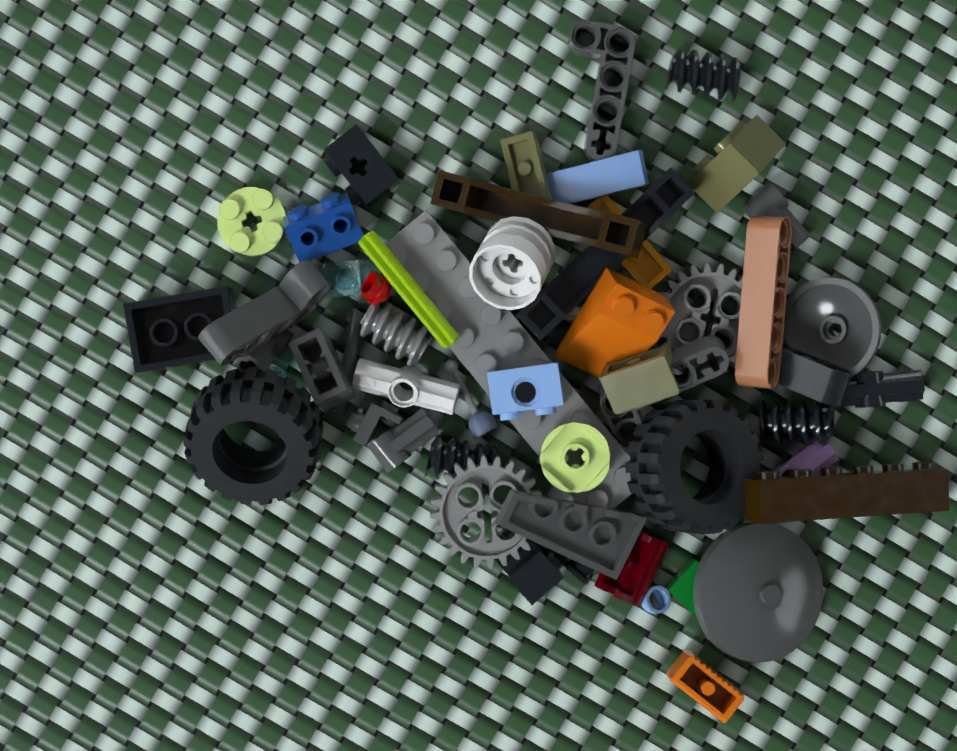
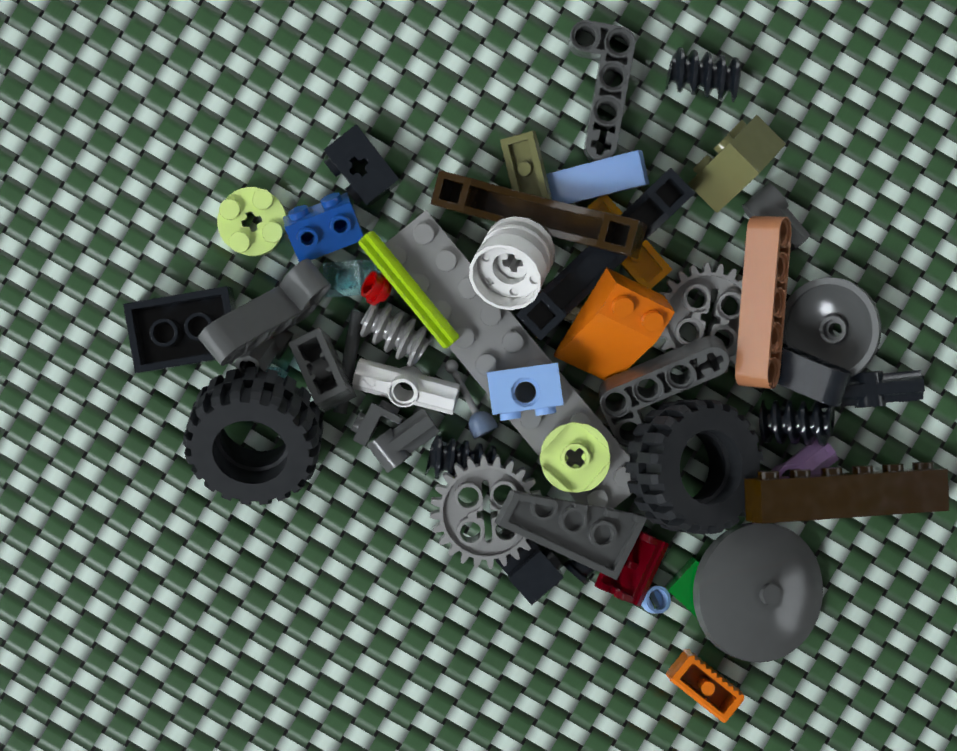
(639, 379): olive panel -> none

